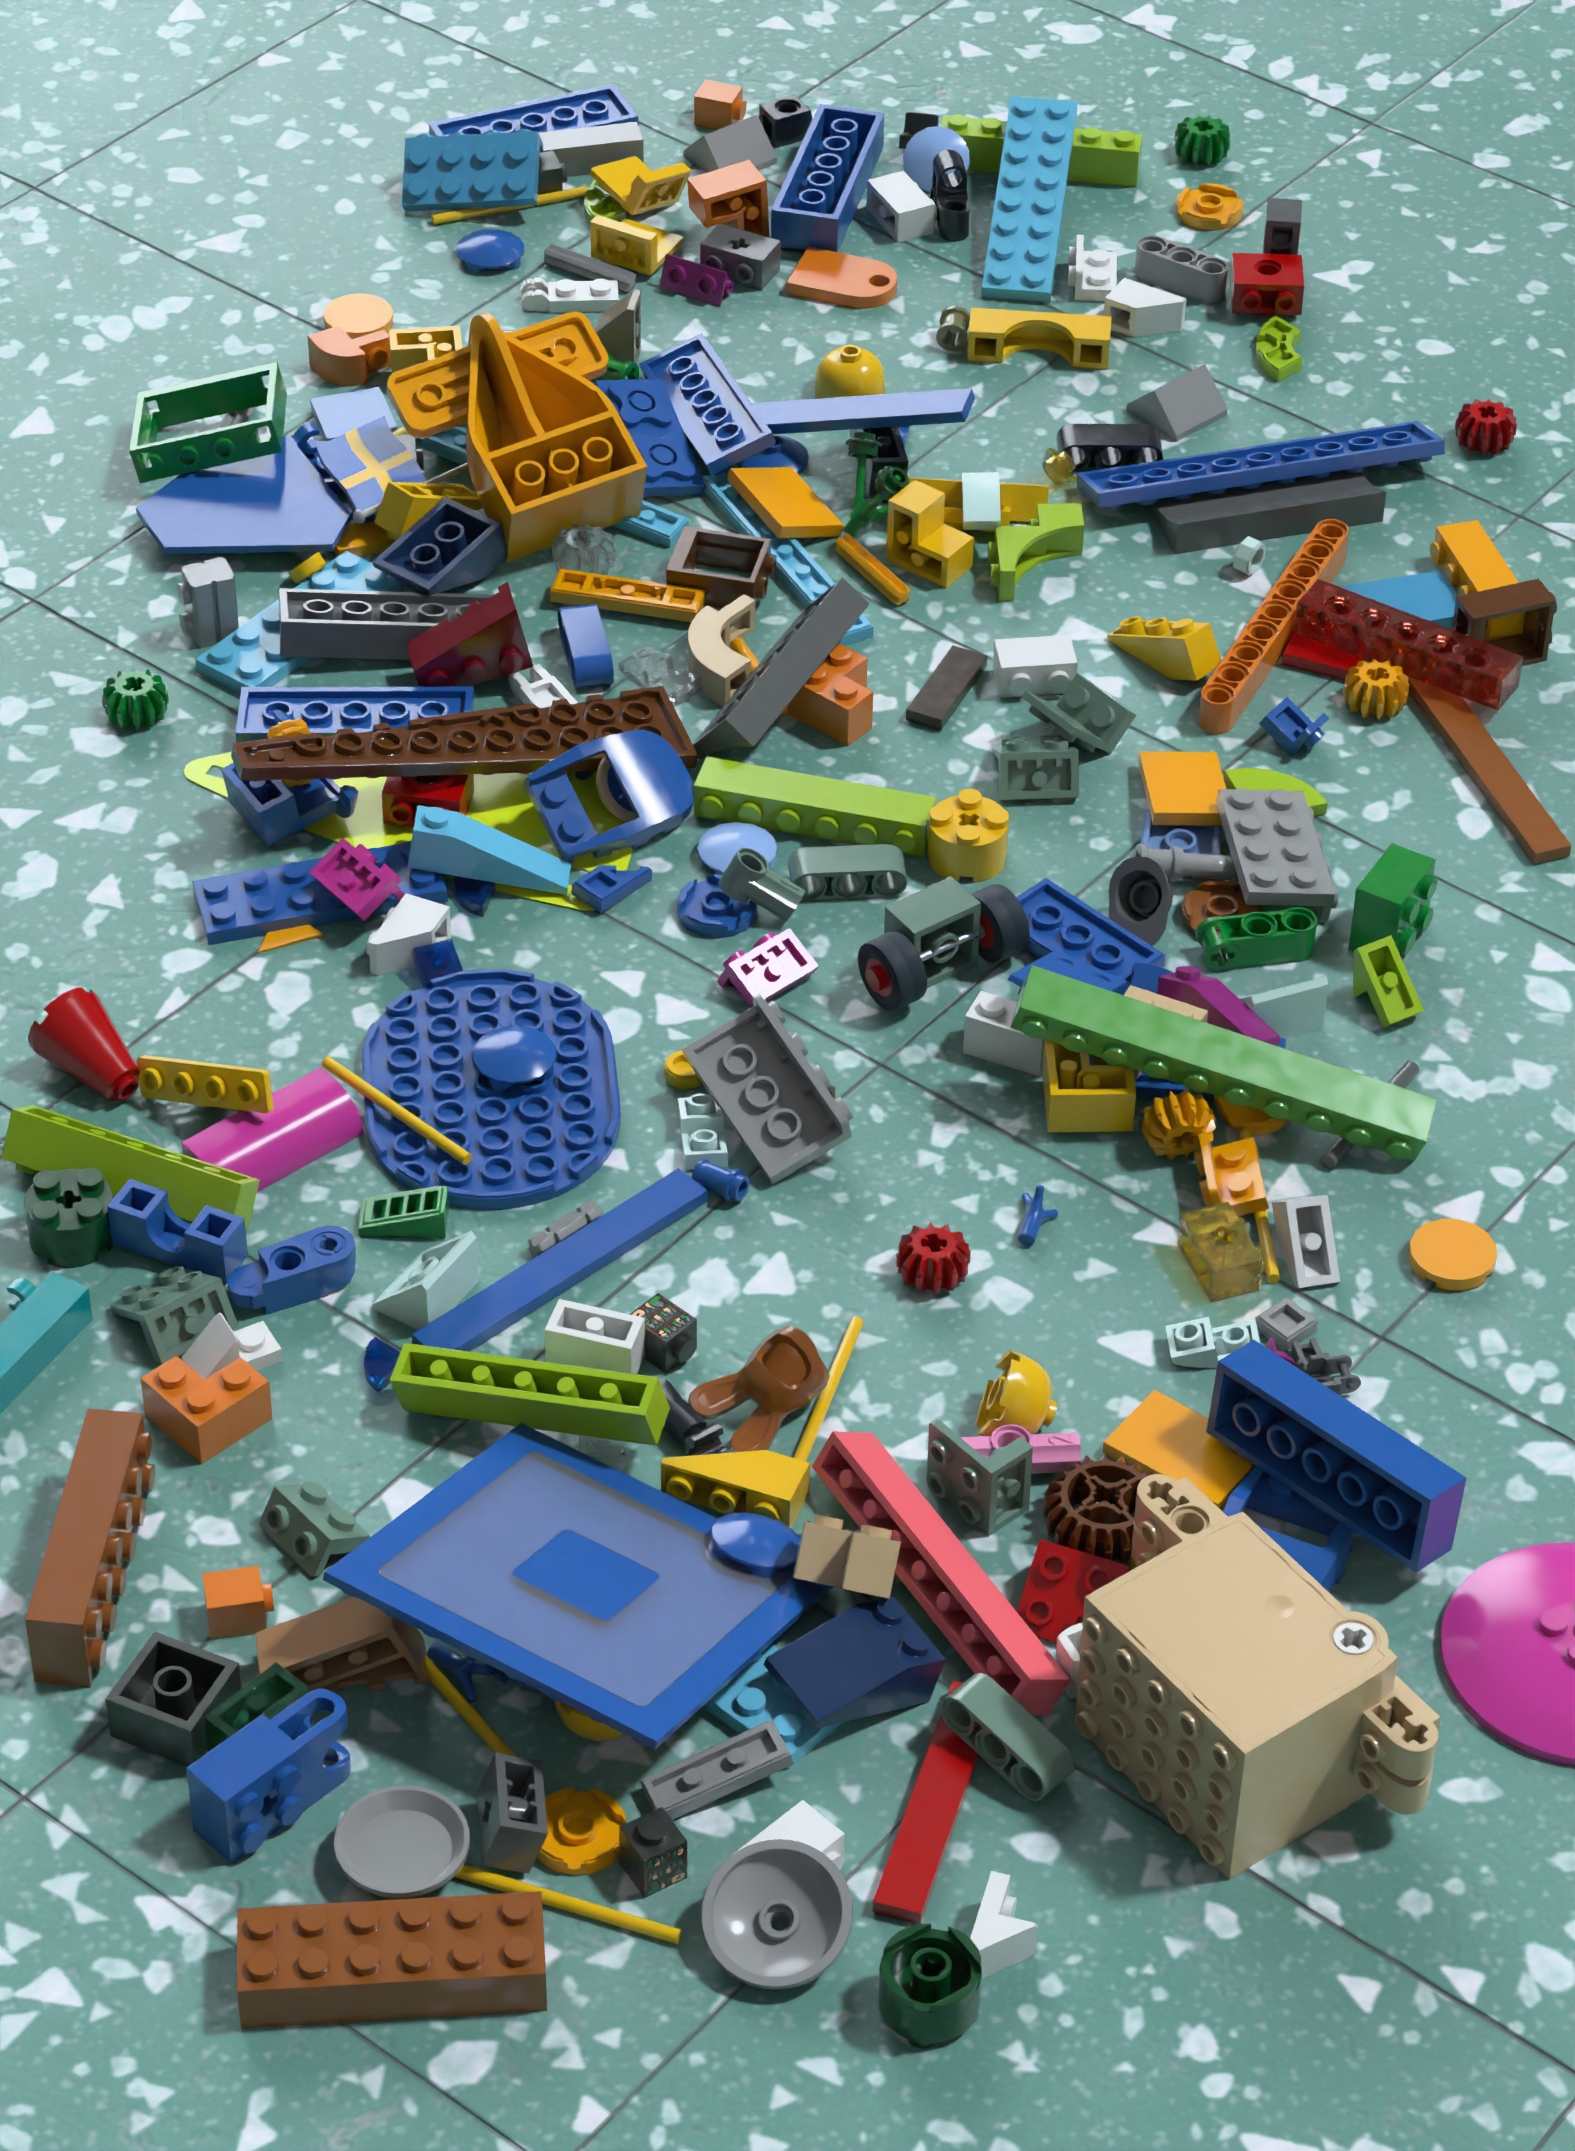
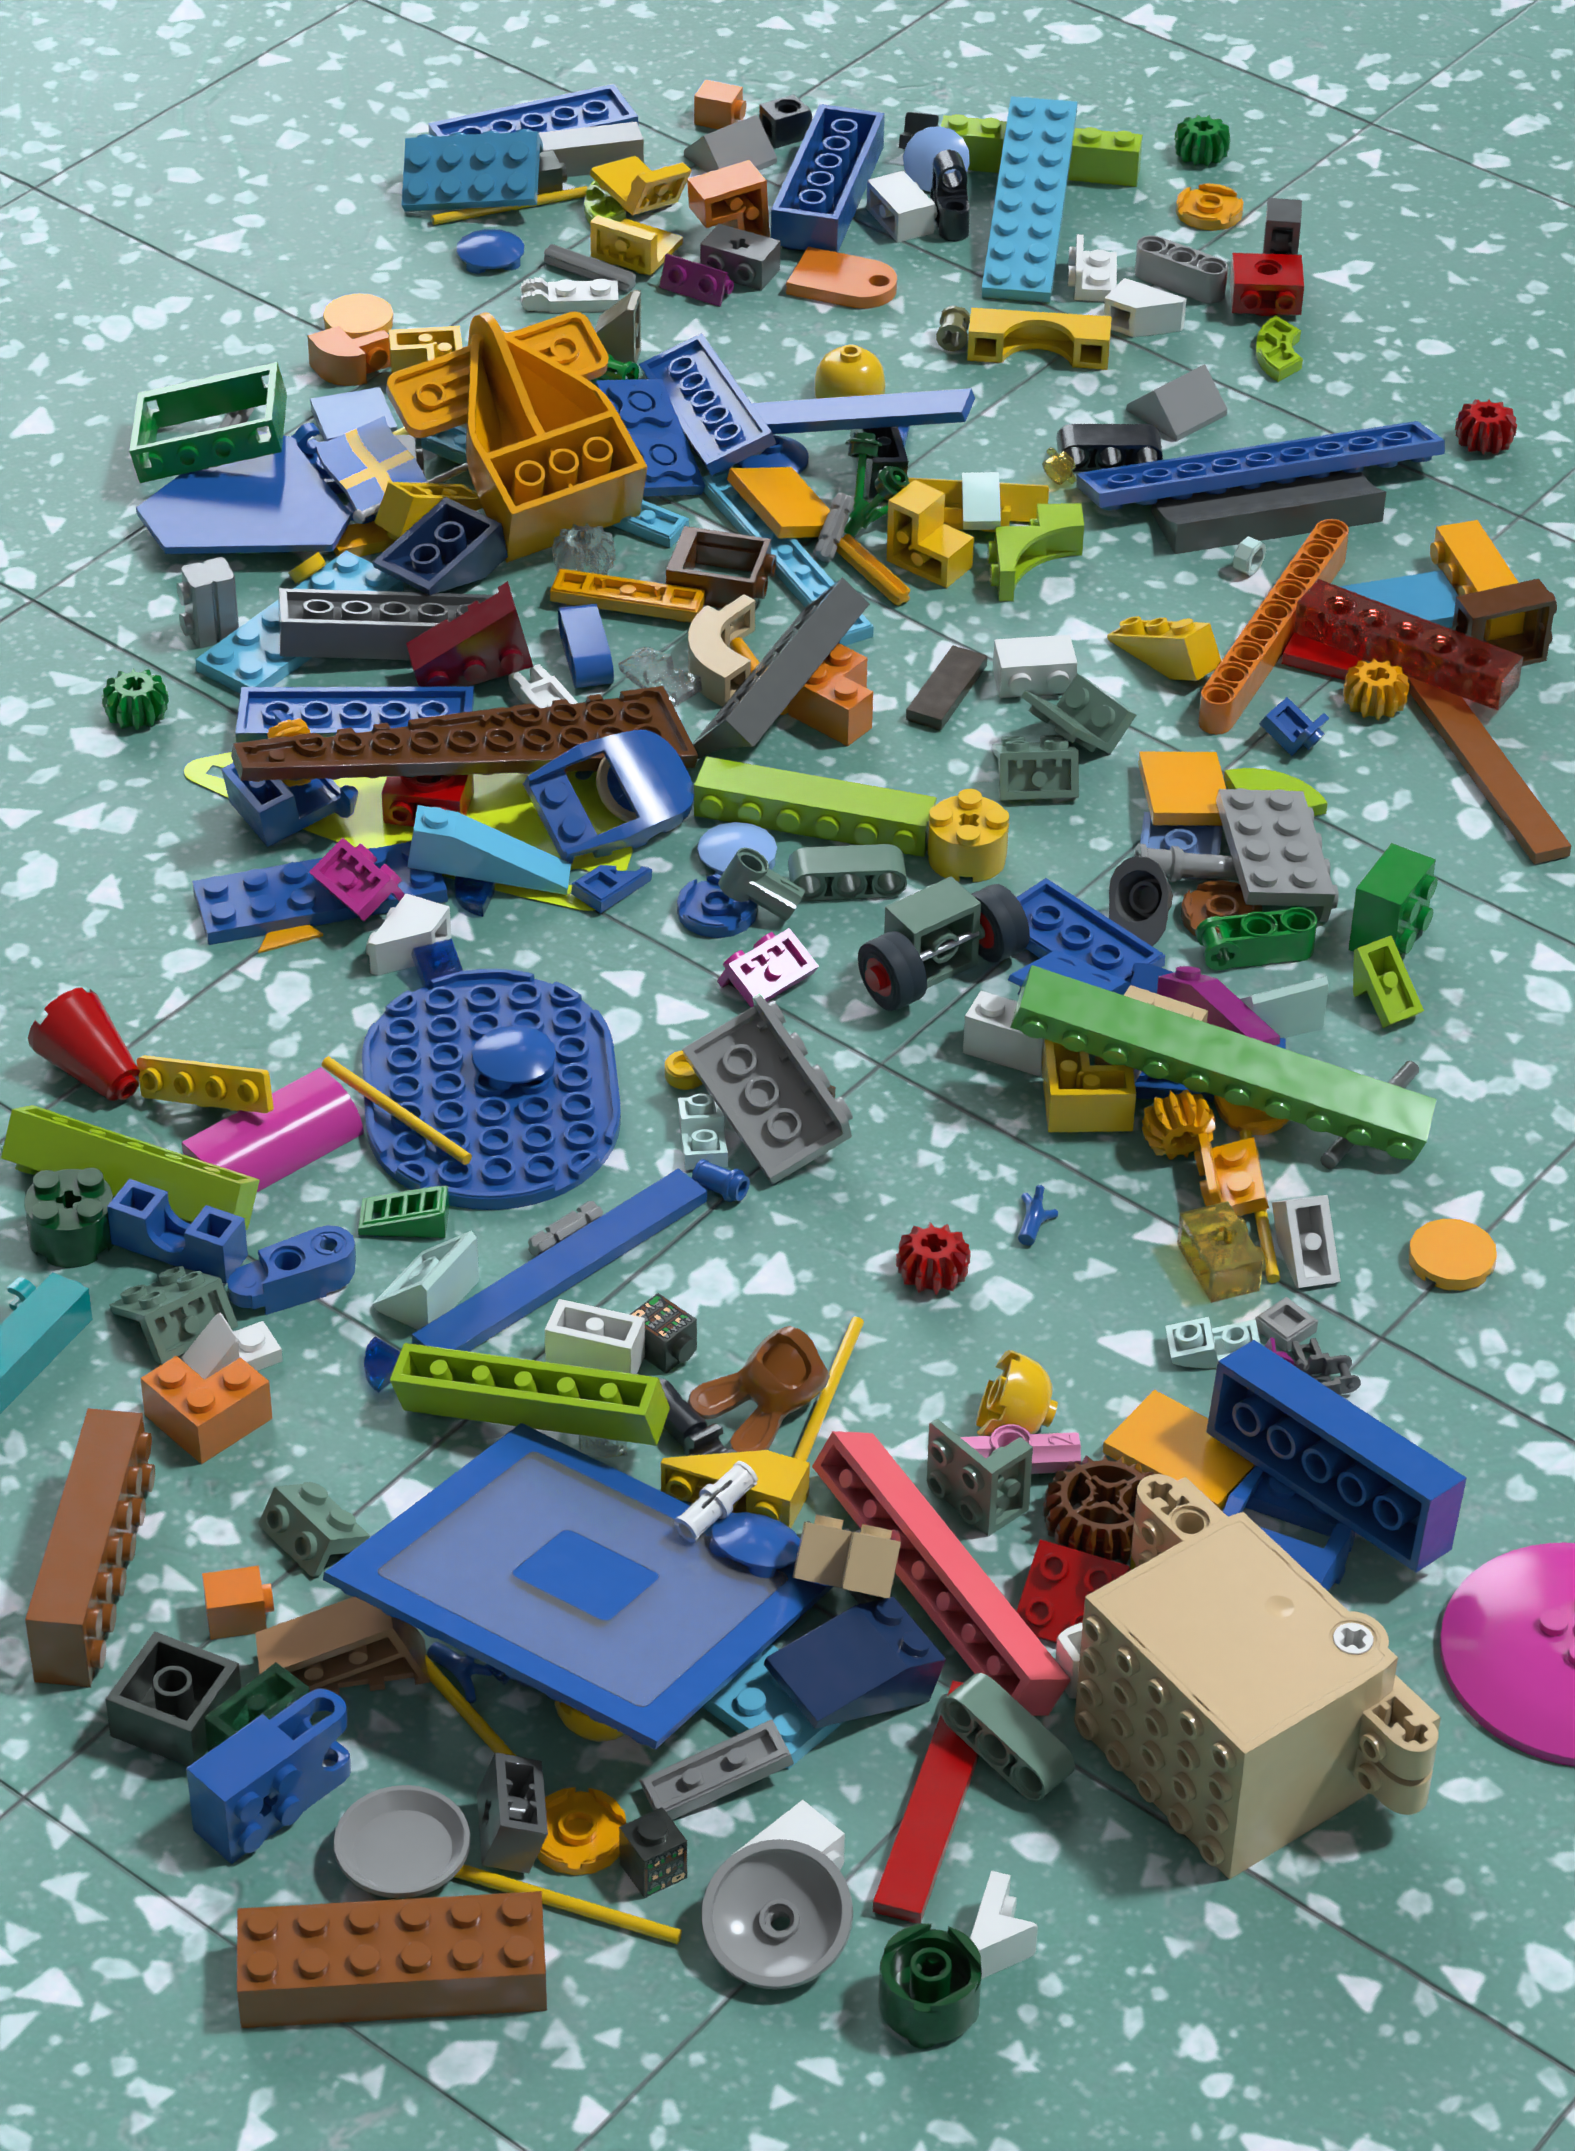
(715, 1501): none -> white pin
(833, 527): none -> light grey axle

